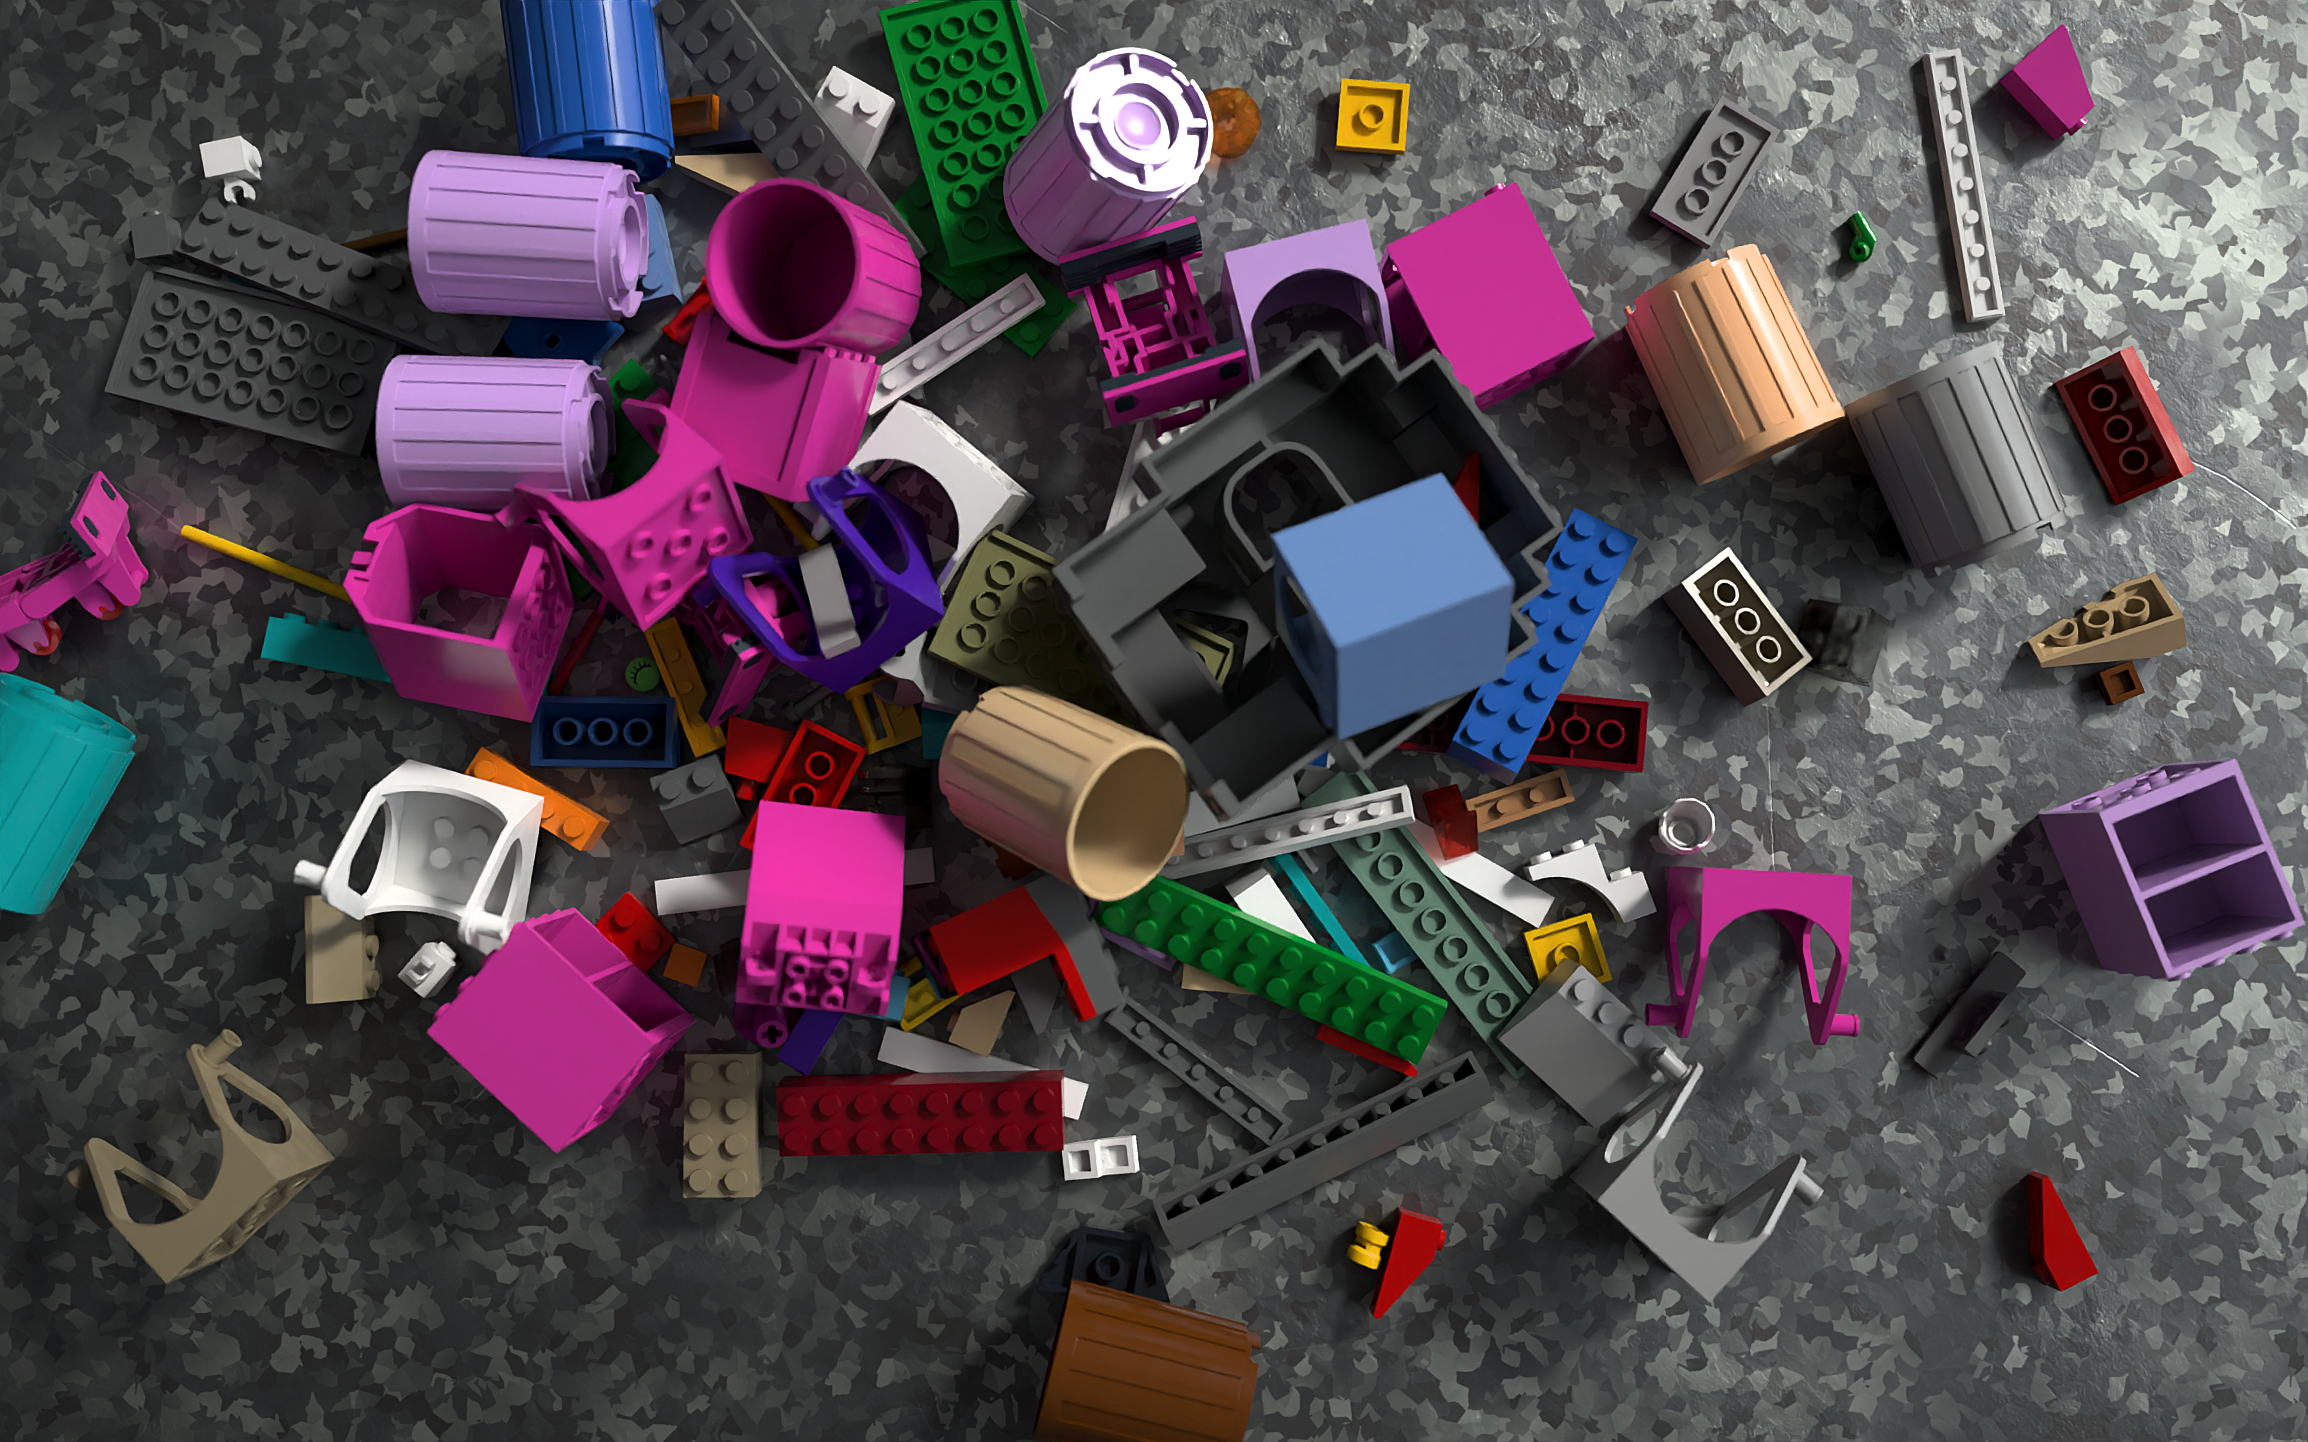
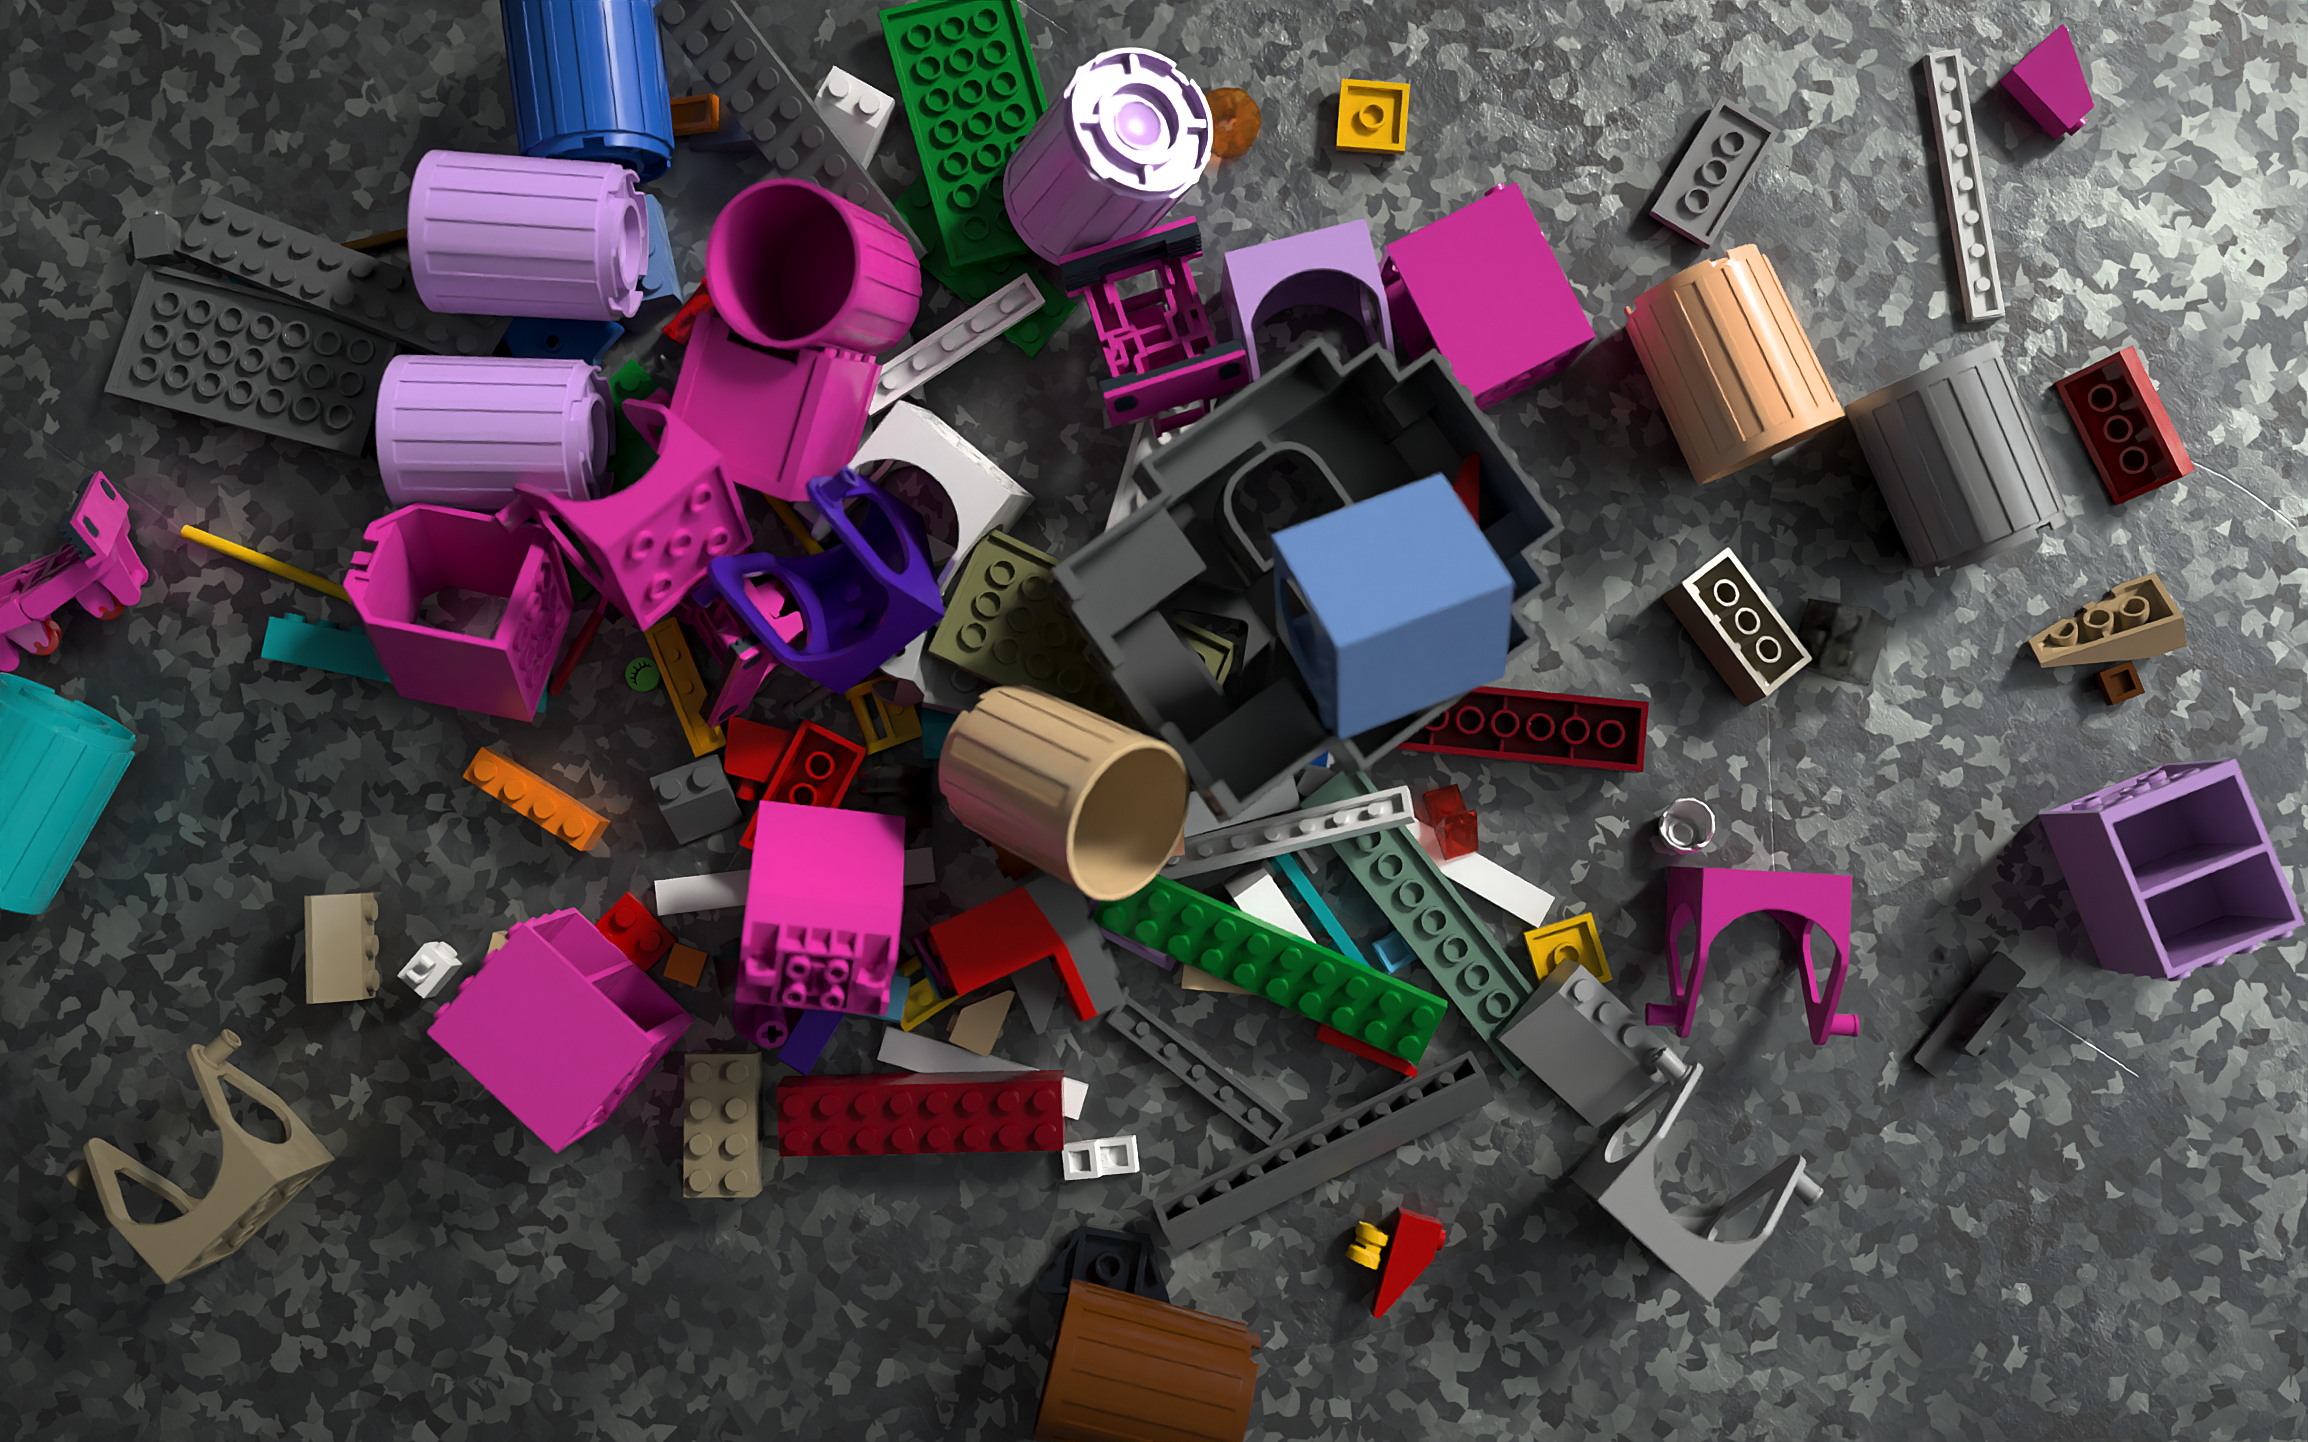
(231, 165): white brick -> none
(446, 851): white piece -> none
(606, 733): dark blue slope -> none
(728, 171): tan slope -> none
(829, 601): light grey tile -> none
(1514, 708): blue brick -> none
(1521, 799): medium nougat plate -> none
(1624, 894): white arch -> none
(1864, 238): green arm -> none
(2054, 1241): red slope -> none

